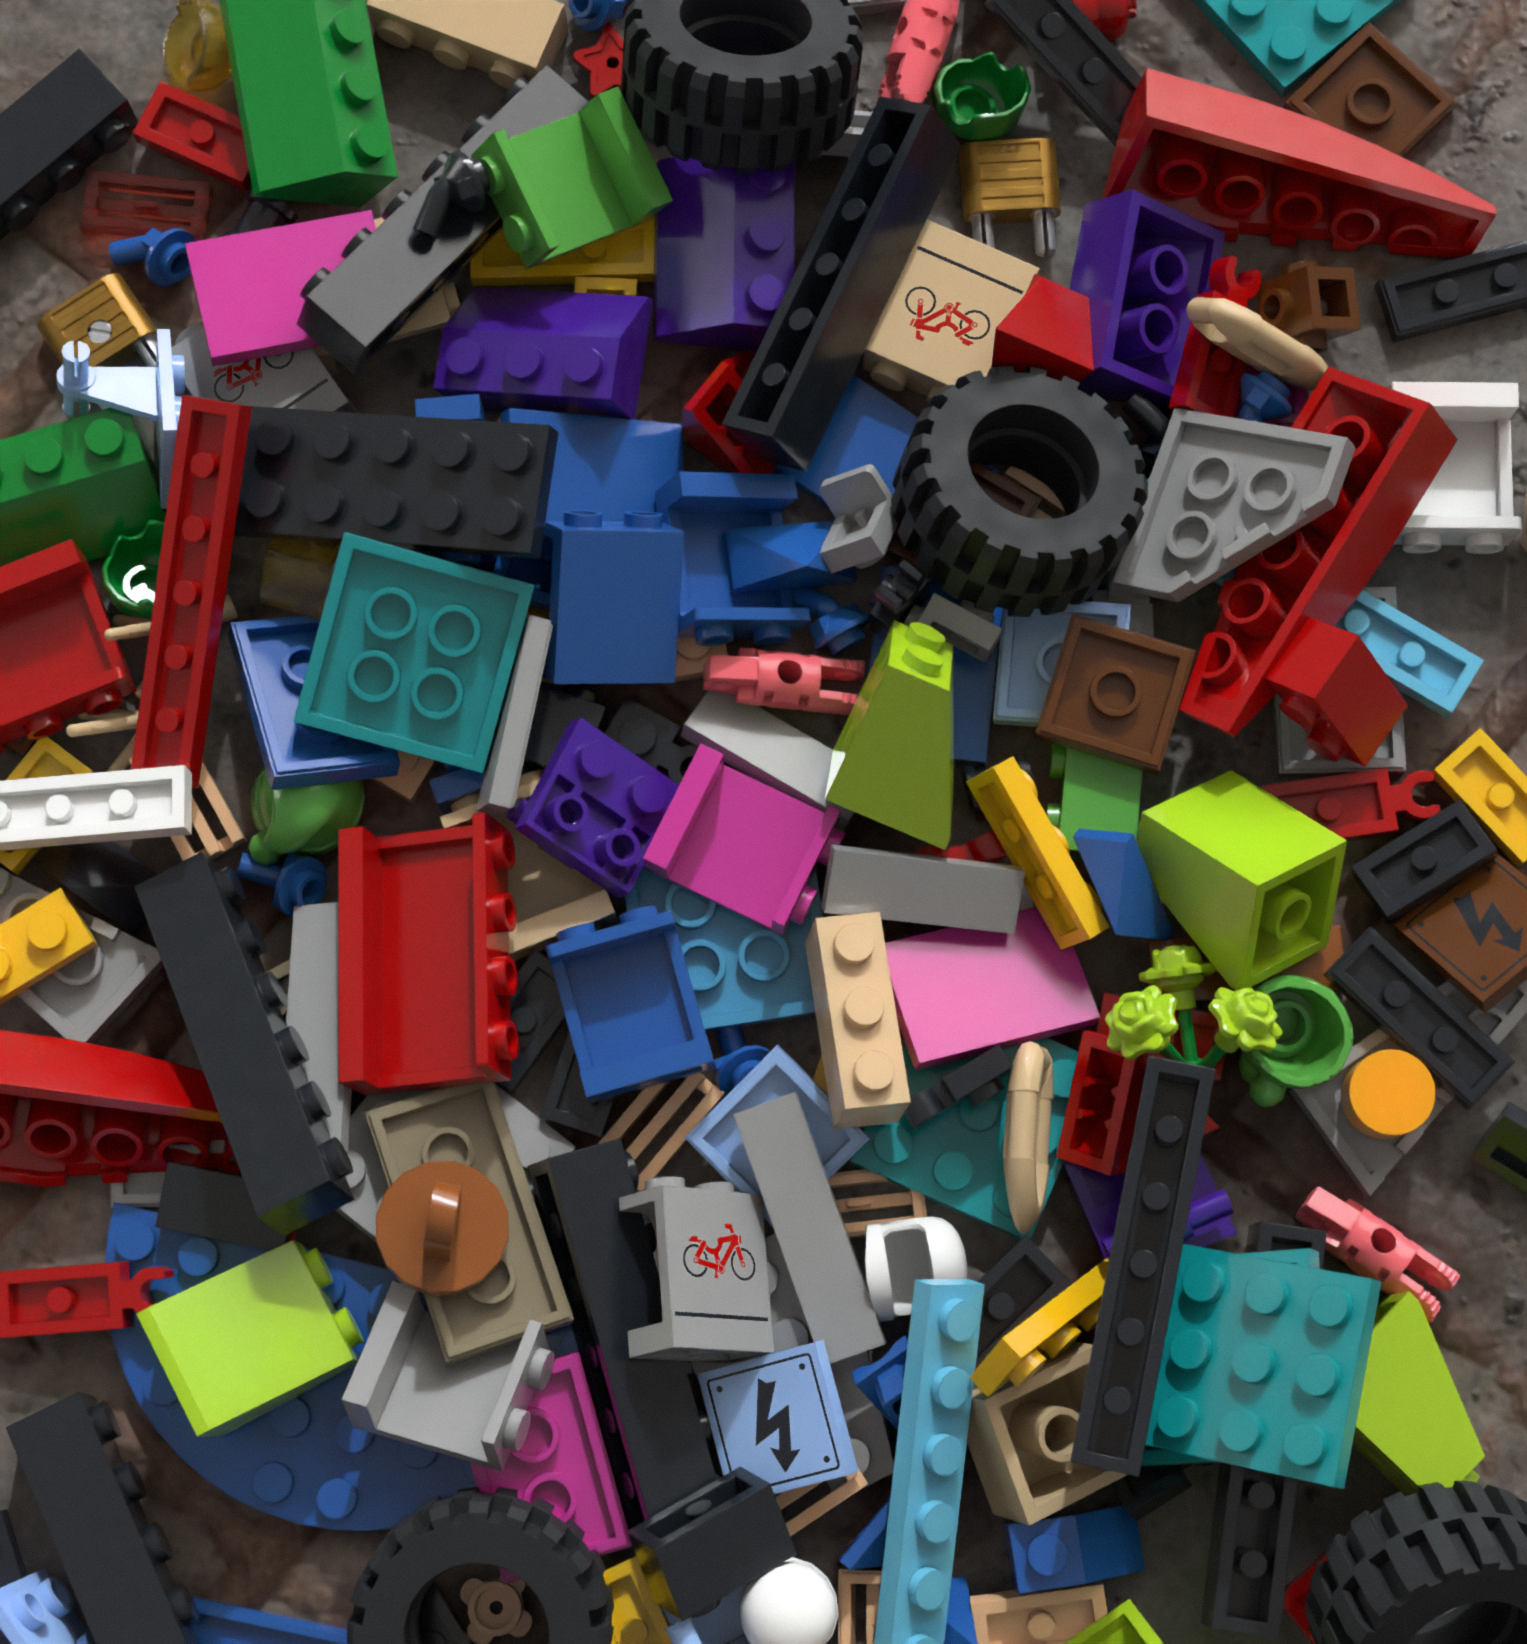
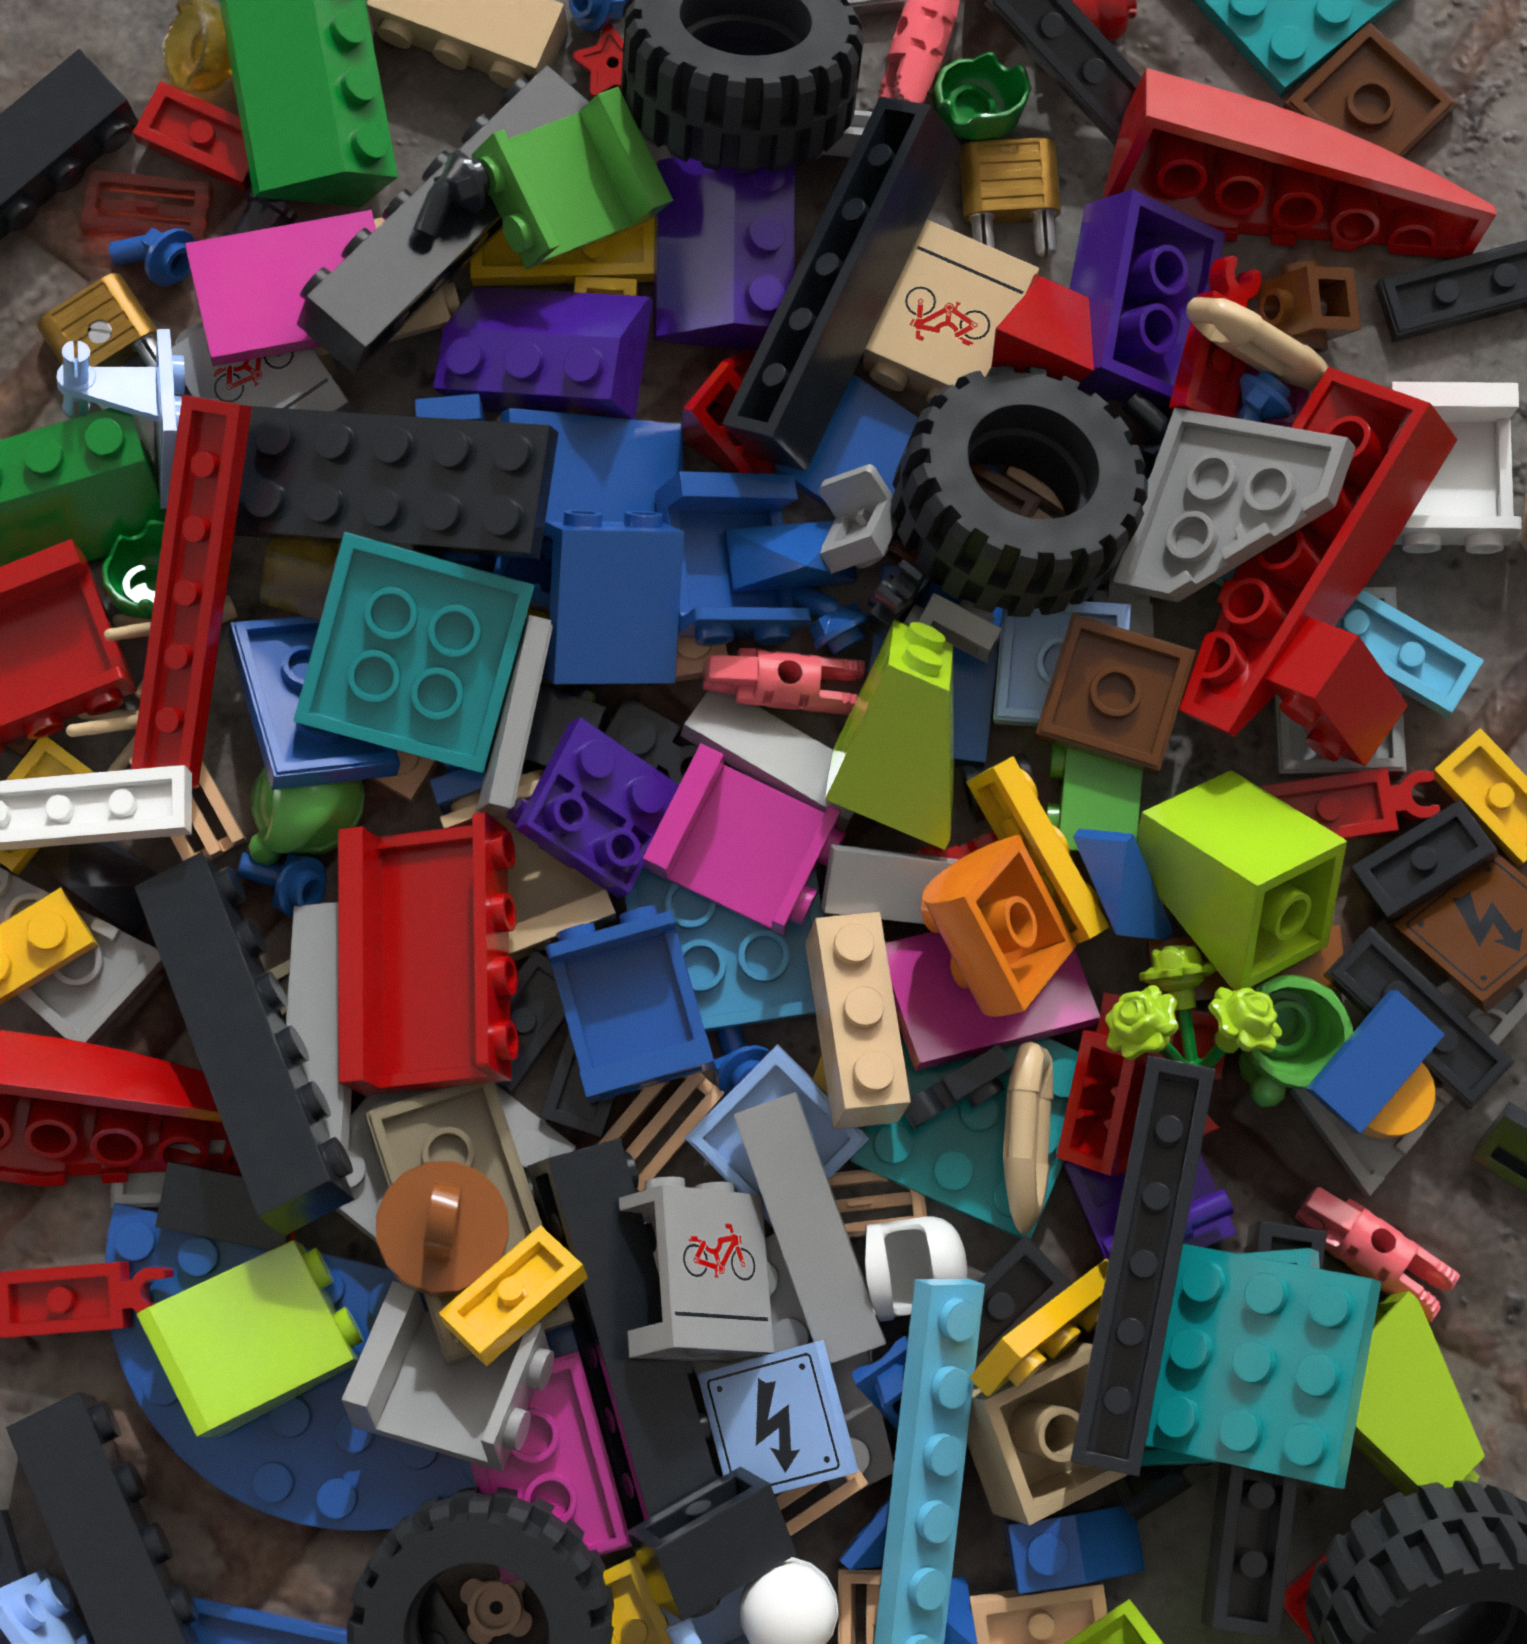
(513, 1295): none -> yellow plate
(998, 926): none -> orange brick
(1375, 1061): none -> blue tile

